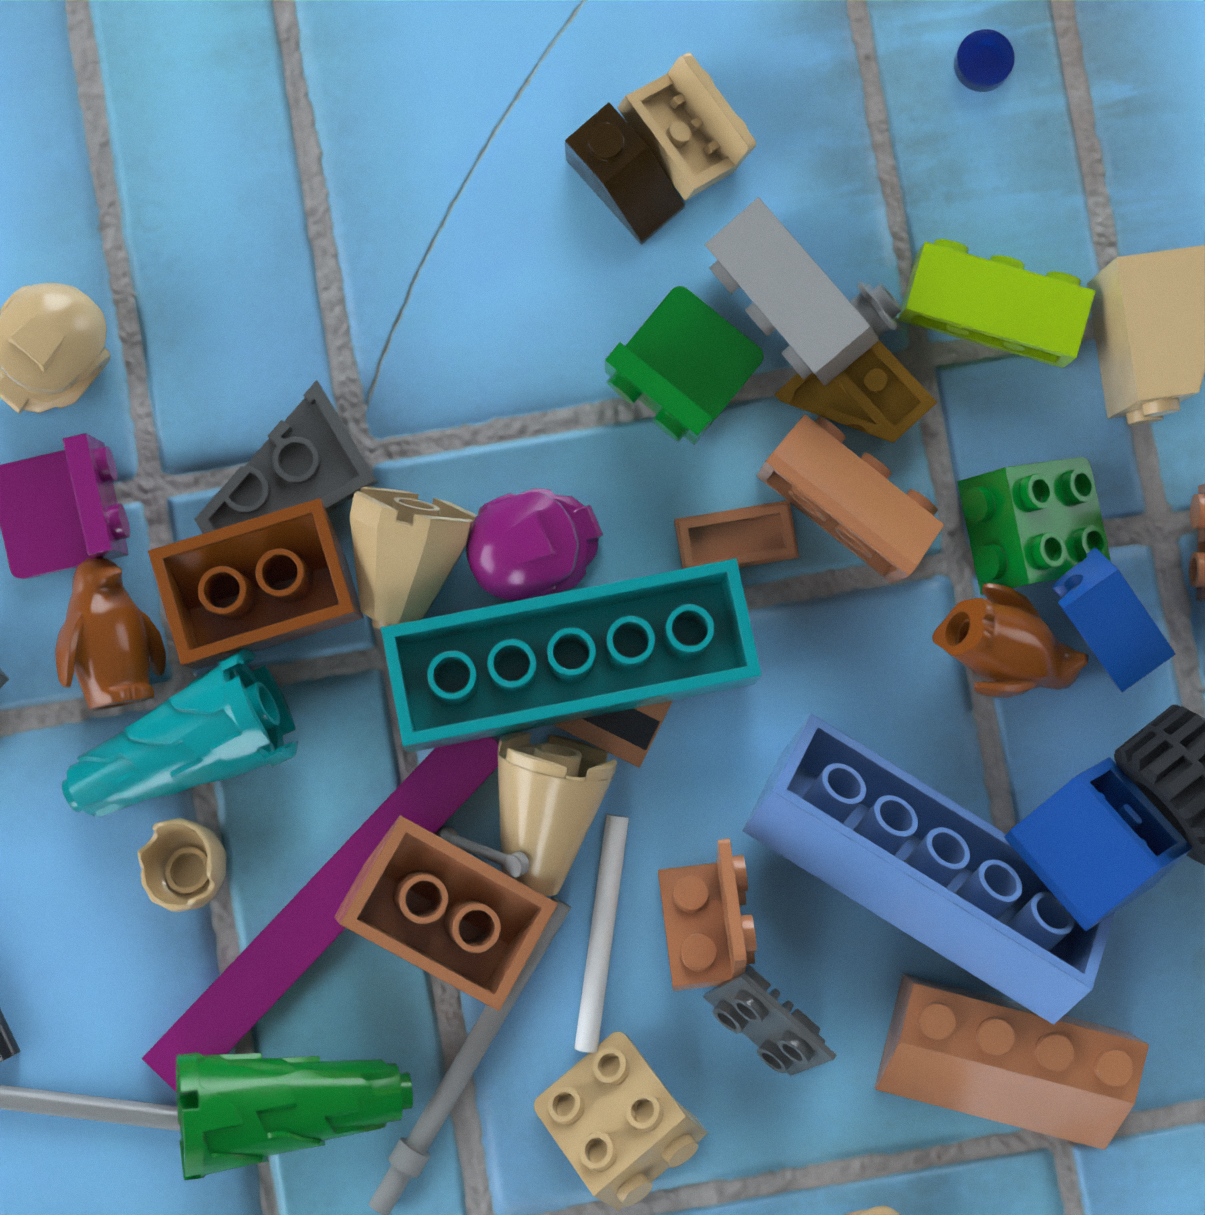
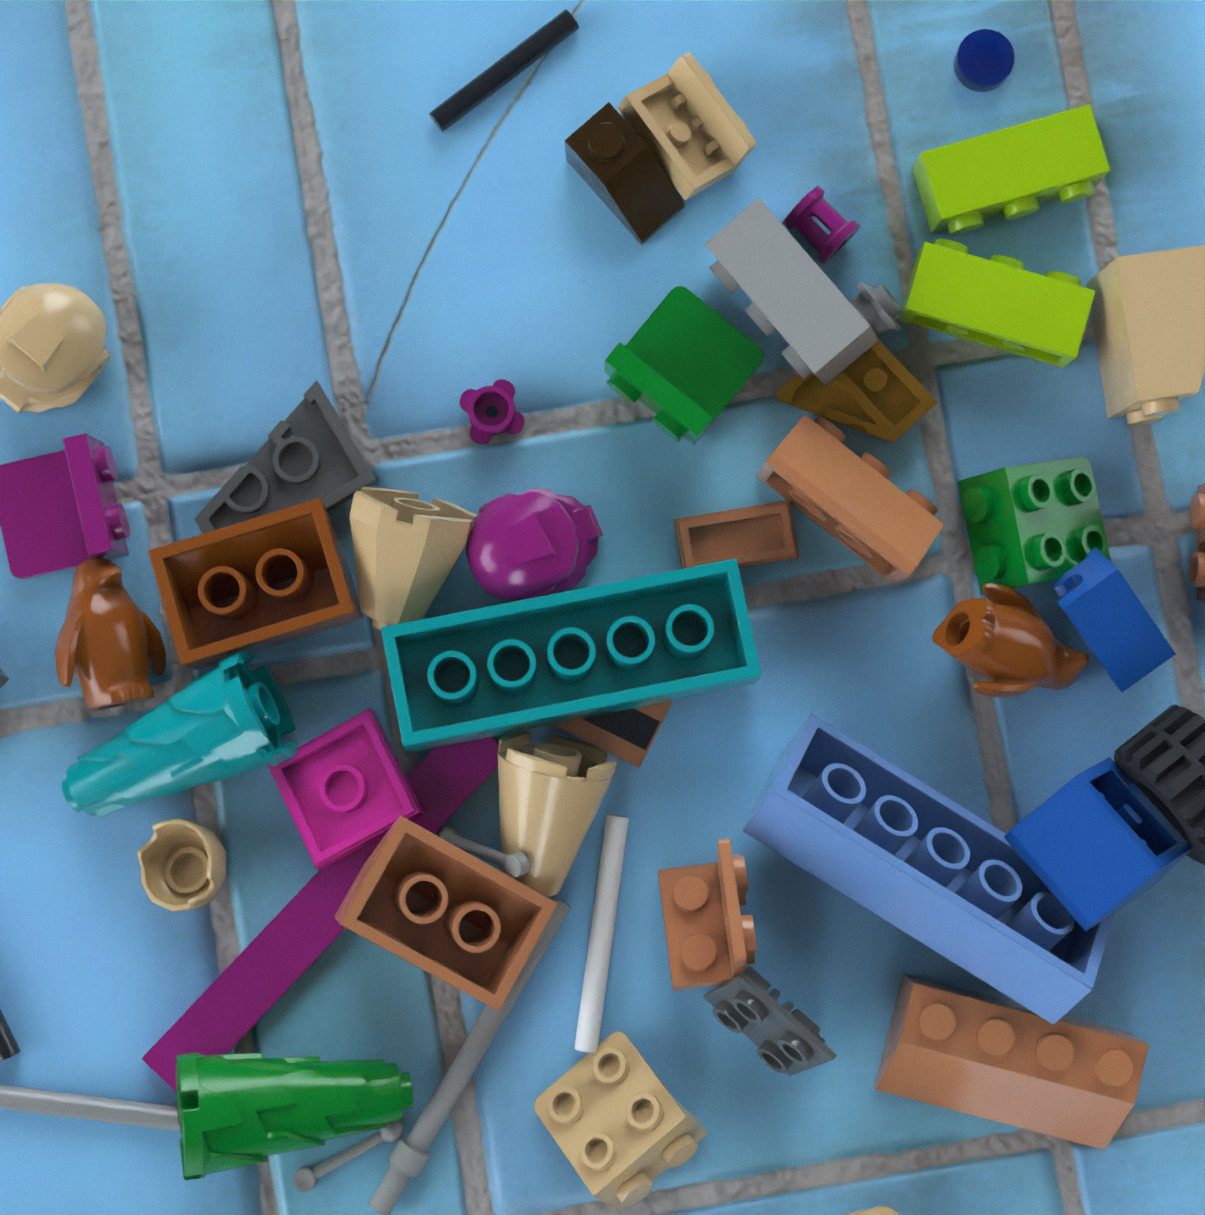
(307, 1176): none -> light grey hinge
(345, 789): none -> dark pink tile
(497, 396): none -> magenta plate
(504, 70): none -> black bar
(815, 205): none -> magenta bush
(1011, 171): none -> lime brick

